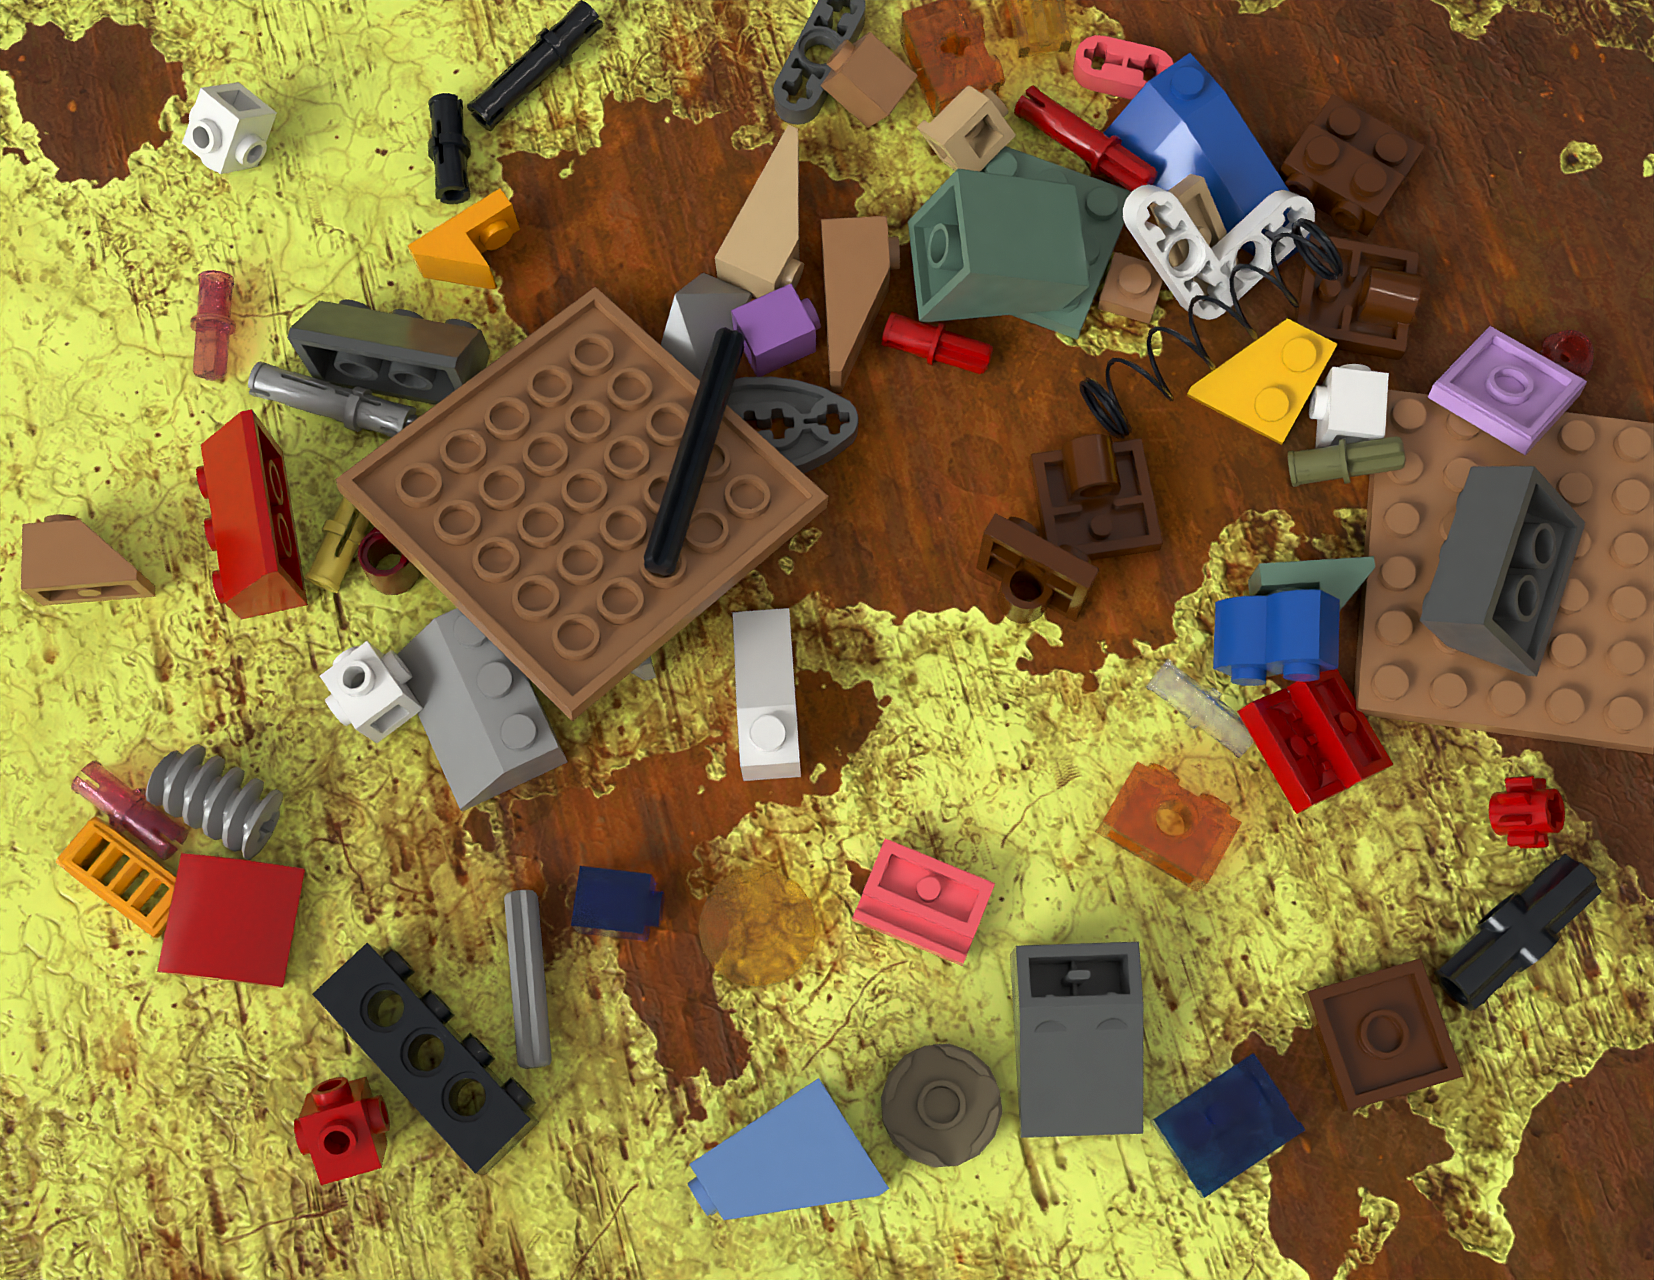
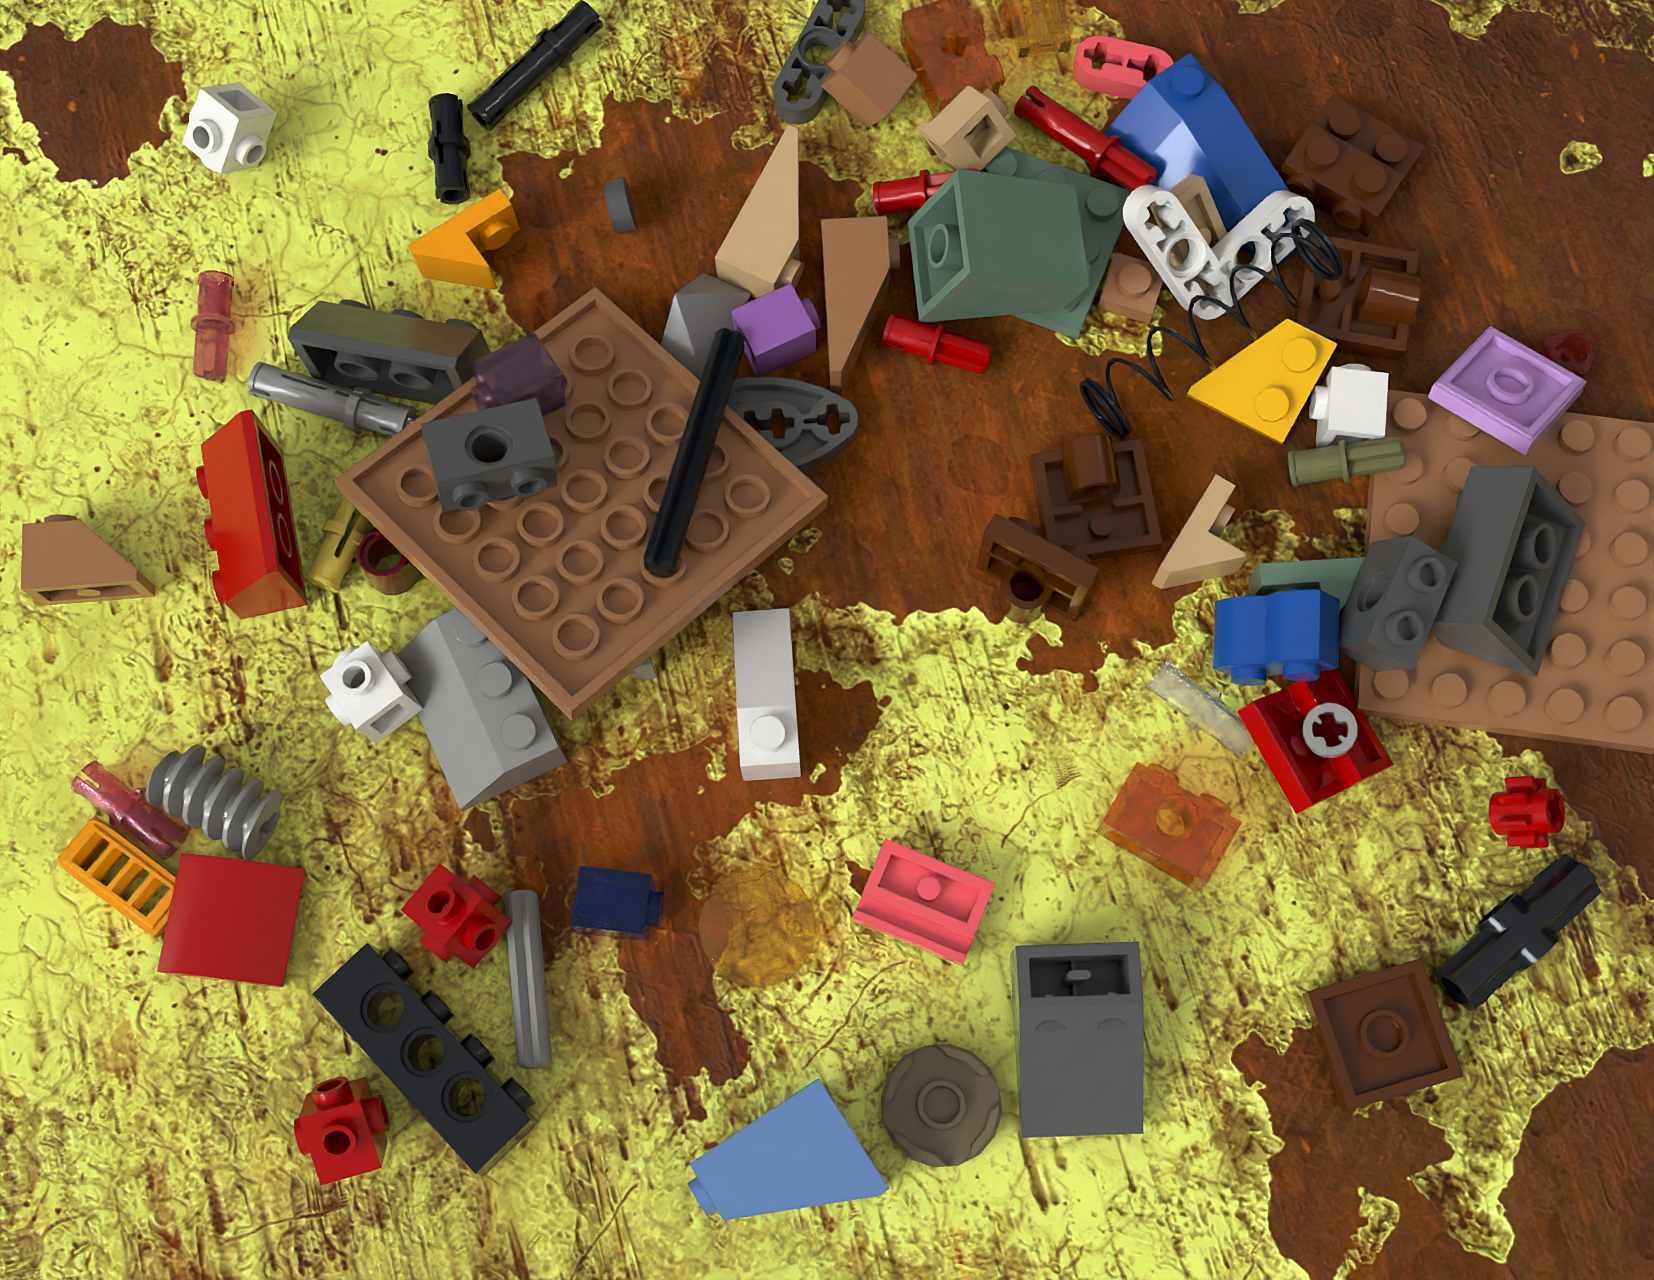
(467, 922): none -> red brick
(506, 432): none -> dark grey brick
(519, 374): none -> brick
(620, 205): none -> dark grey tile
(908, 192): none -> red axle
(1198, 549): none -> tan slope
(1227, 1125): clear blue plate -> none
(1341, 716): none -> light grey bush
(1394, 603): none -> dark grey brick

